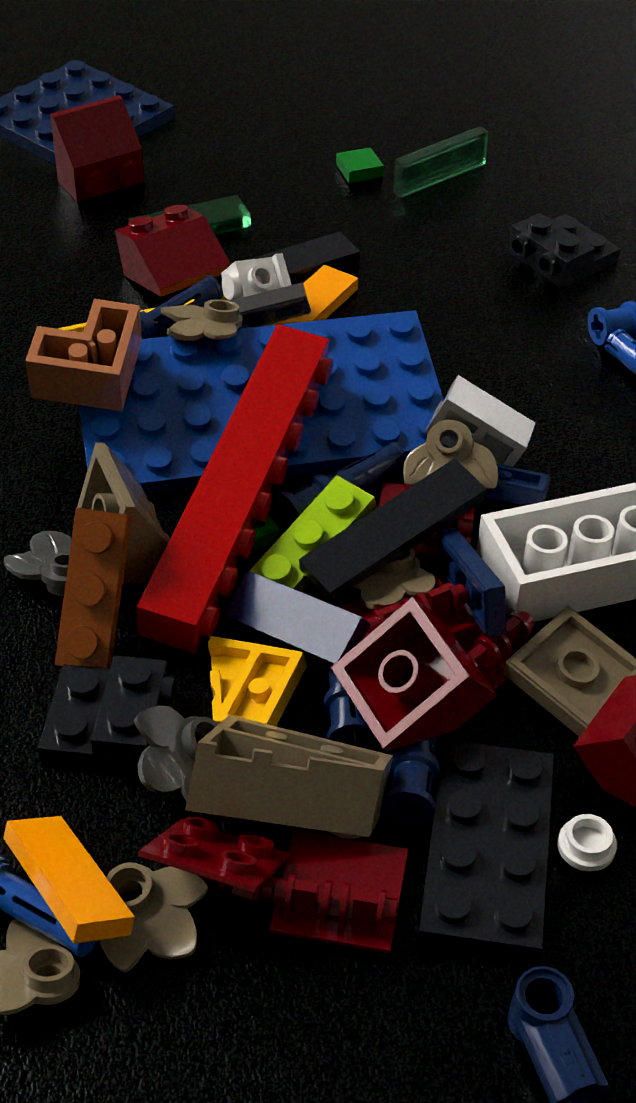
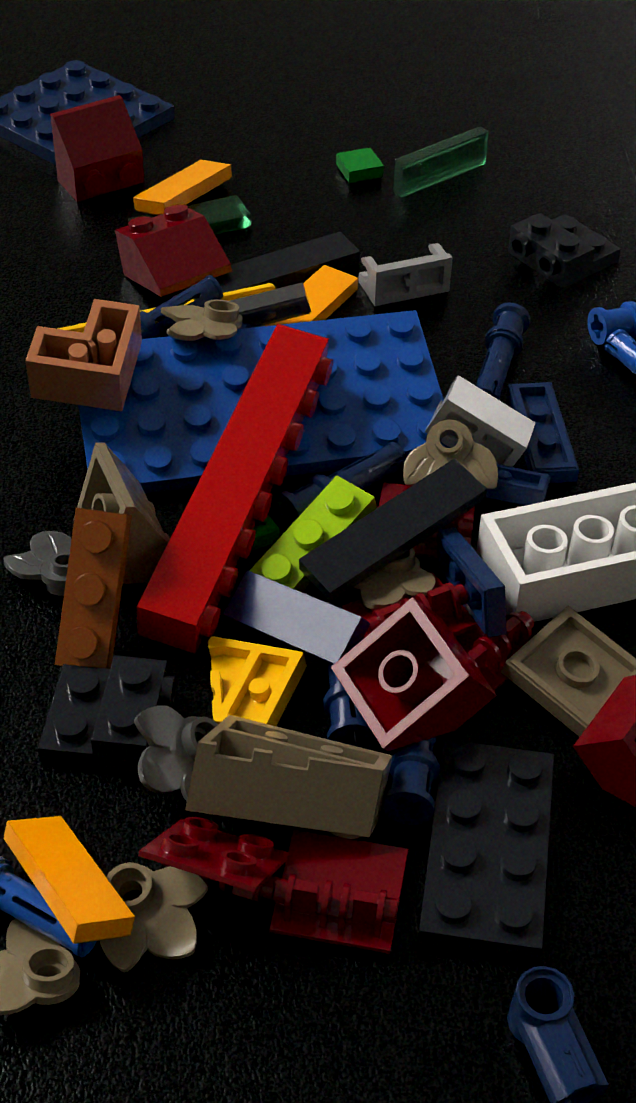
(183, 187): none -> light orange tile
(254, 276): white brick -> none
(407, 278): none -> light grey hinge
(503, 344): none -> dark blue pin
(549, 444): none -> dark blue tile
(587, 843): white plate -> none

